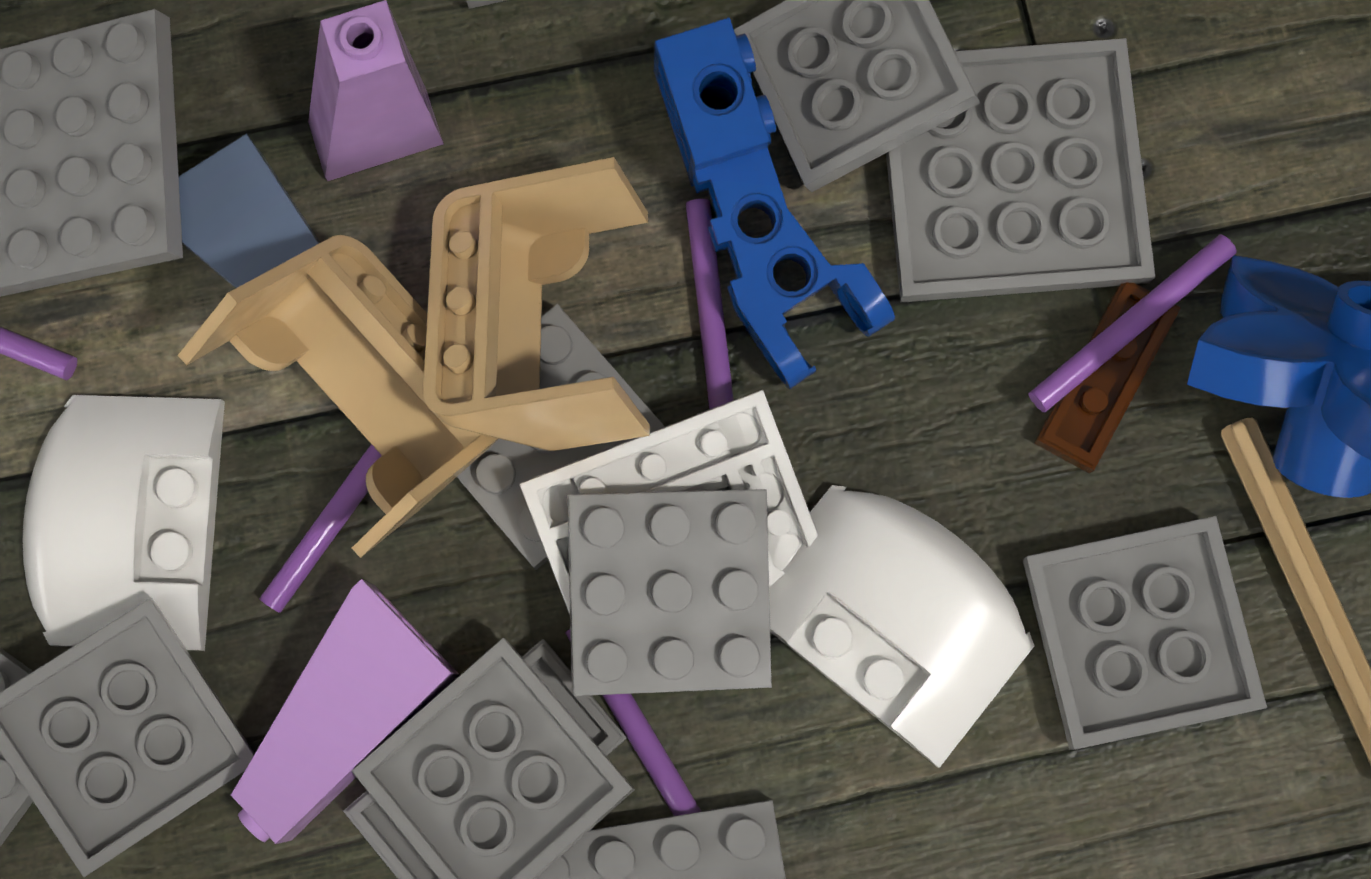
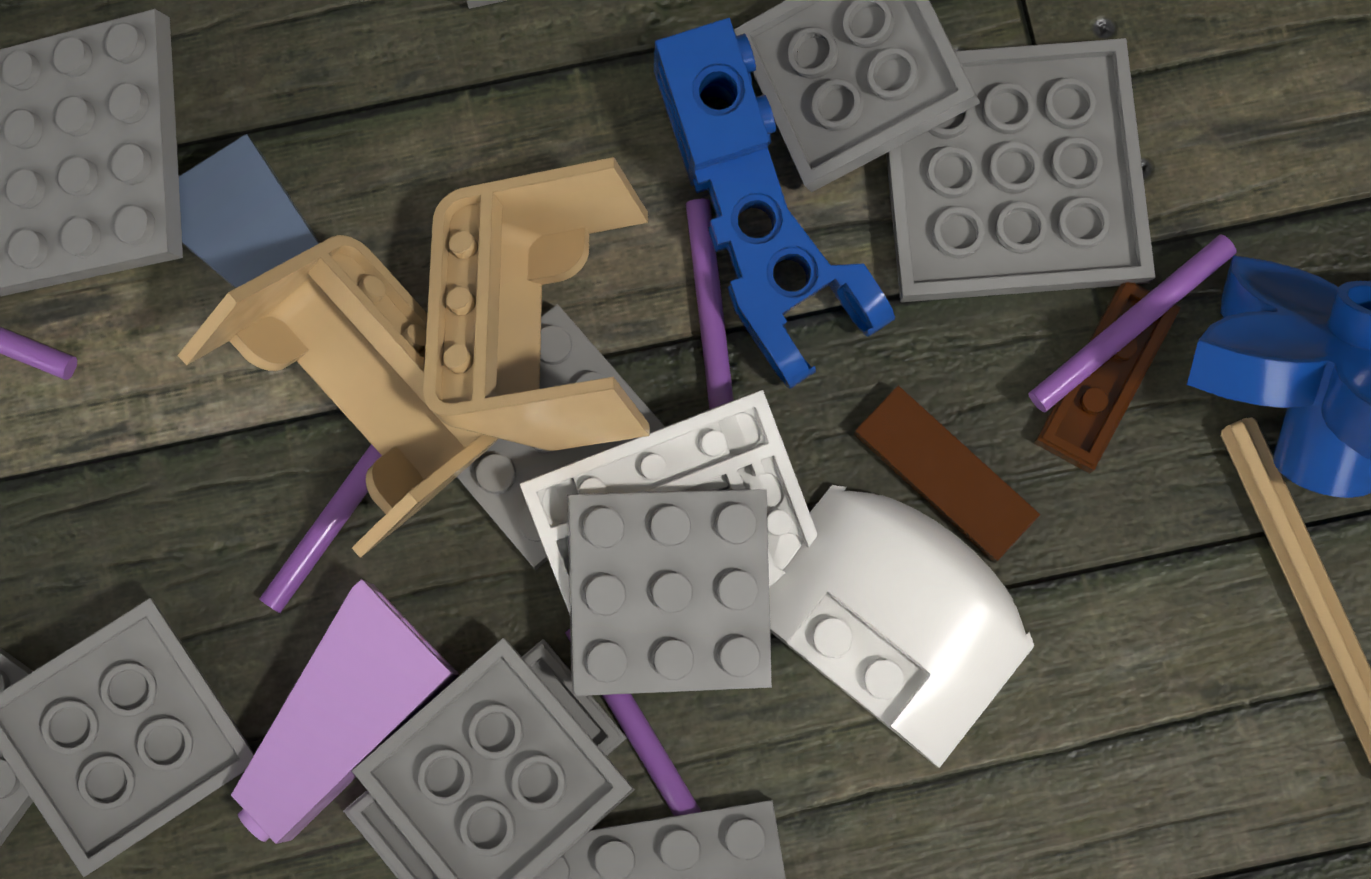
(124, 514): white slope -> none
(367, 94): lavender slope -> none
(946, 474): none -> reddish brown tile
(1143, 633): light grey plate -> none

